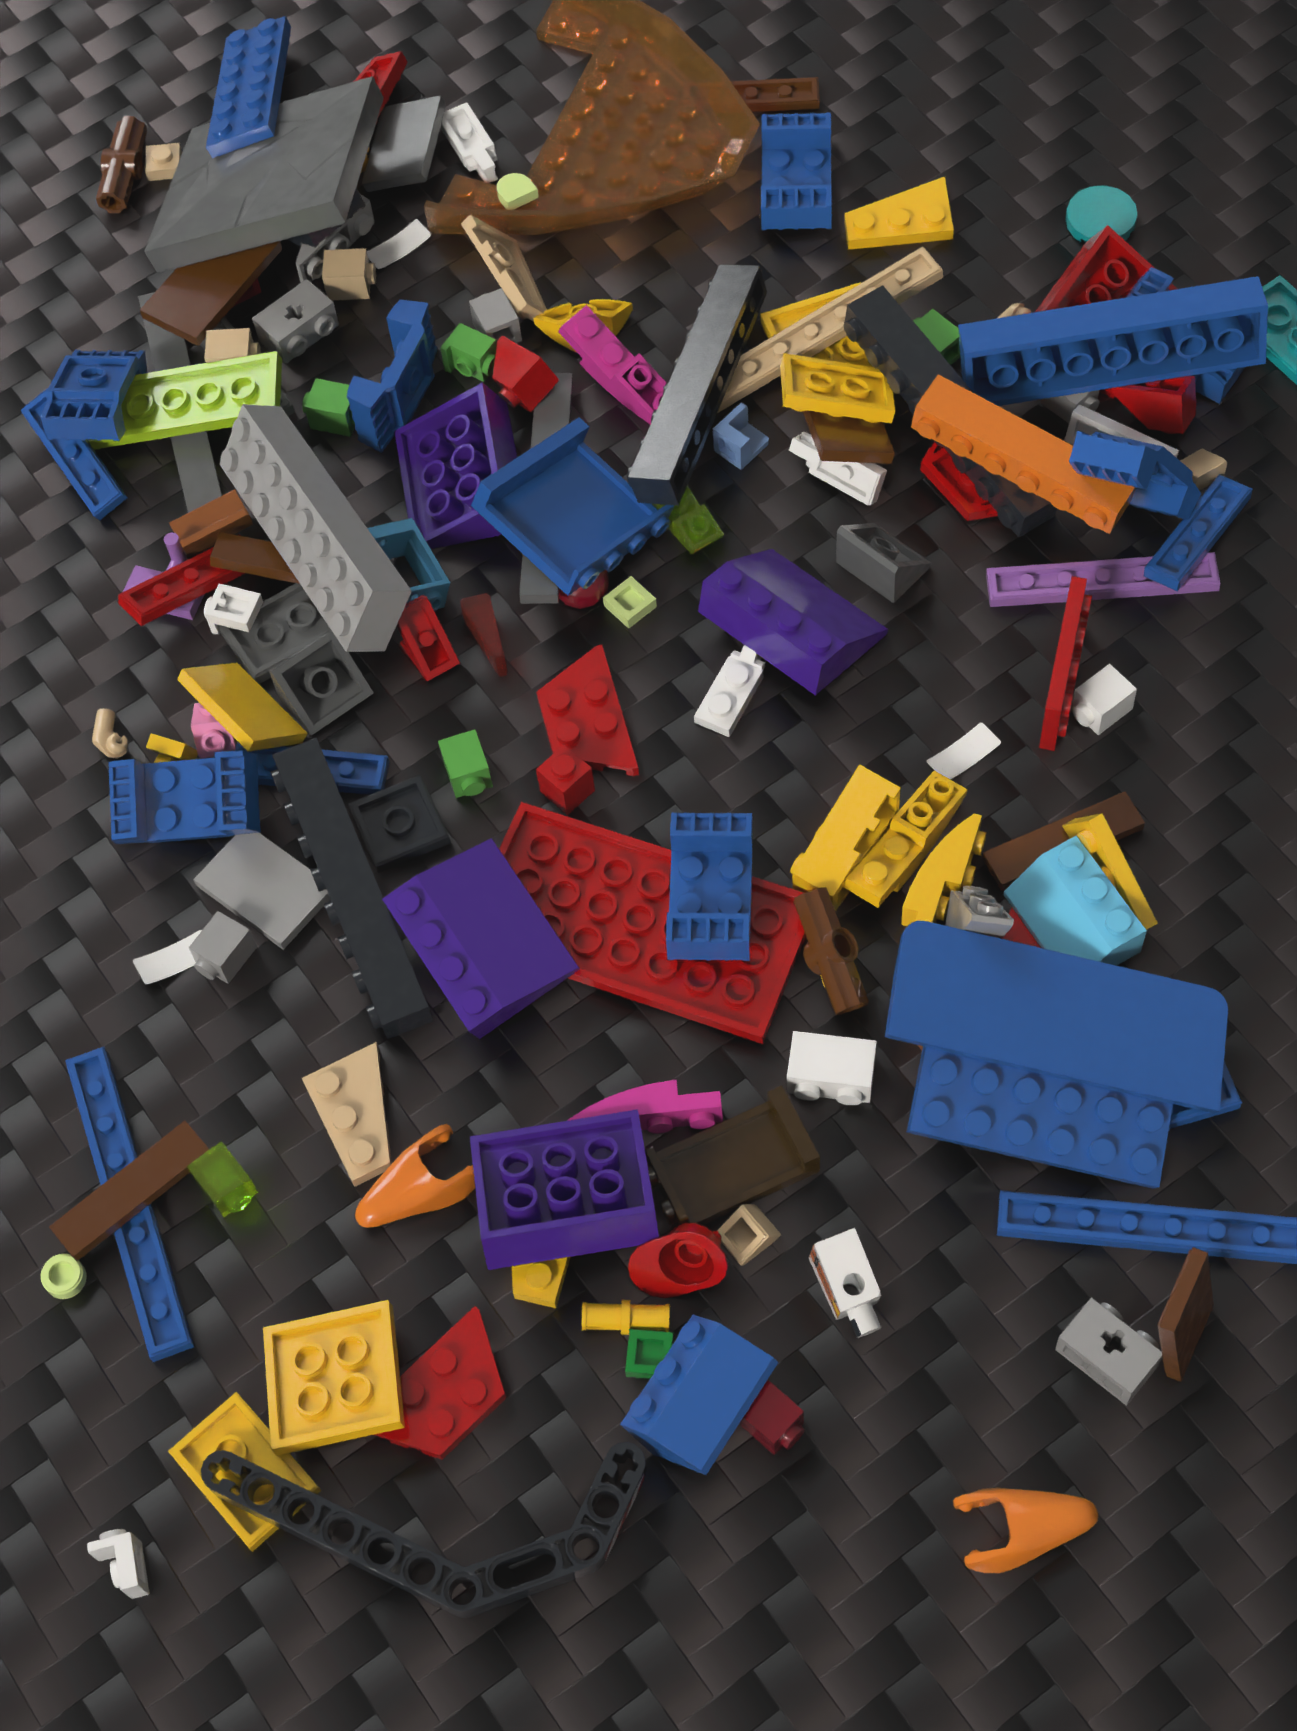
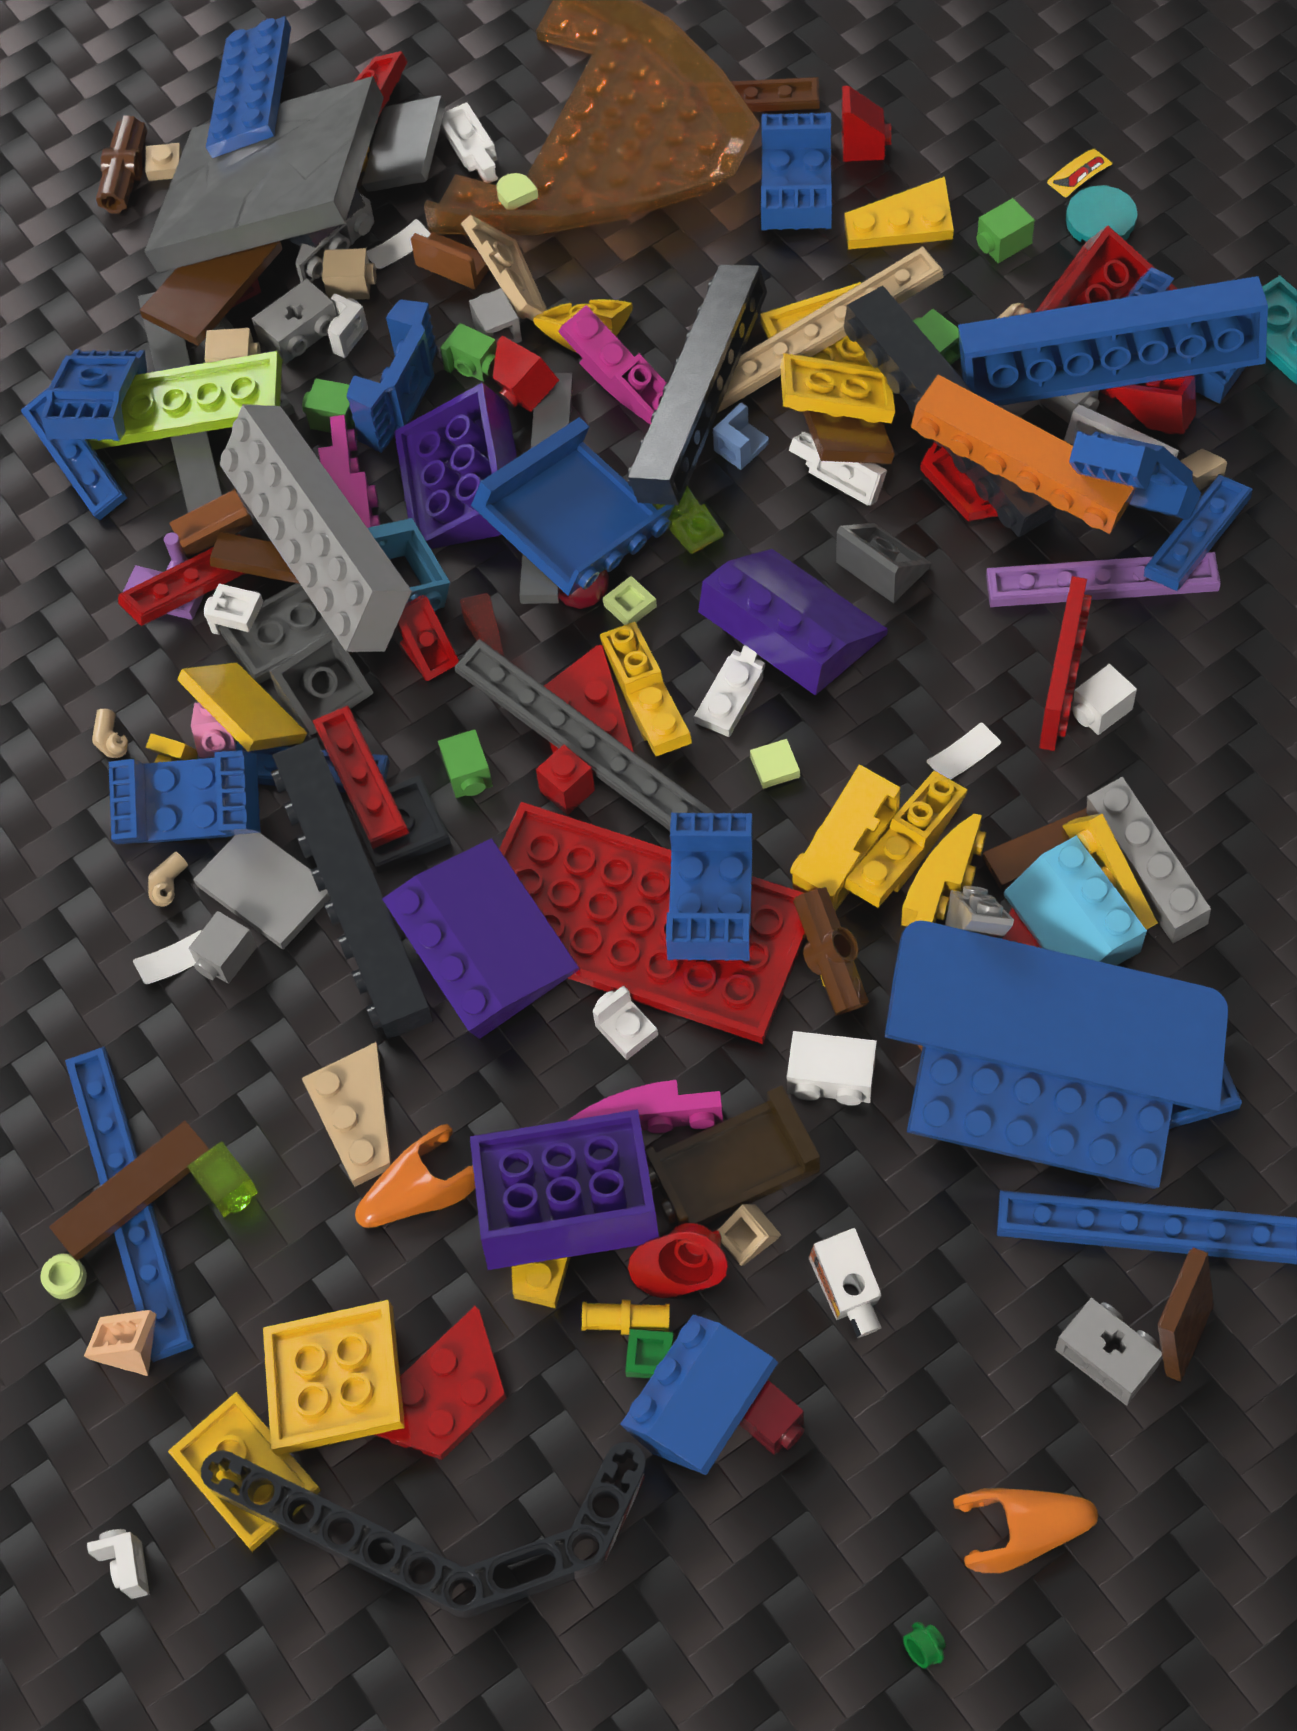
(124, 1341): none -> light nougat slope
(162, 879): none -> tan arm
(346, 471): none -> dark pink slope
(348, 325): none -> white bracket
(360, 777): none -> red tile
(449, 259): none -> dark orange panel
(564, 725): none -> dark grey tile
(623, 1022): none -> white bracket
(644, 689): none -> yellow slope
(774, 763): none -> yellowish green tile
(863, 128): none -> red slope
(925, 1645): none -> green plate
(1005, 230): none -> bright green brick
(1078, 171): none -> yellow sticker
(1157, 870): none -> light grey brick

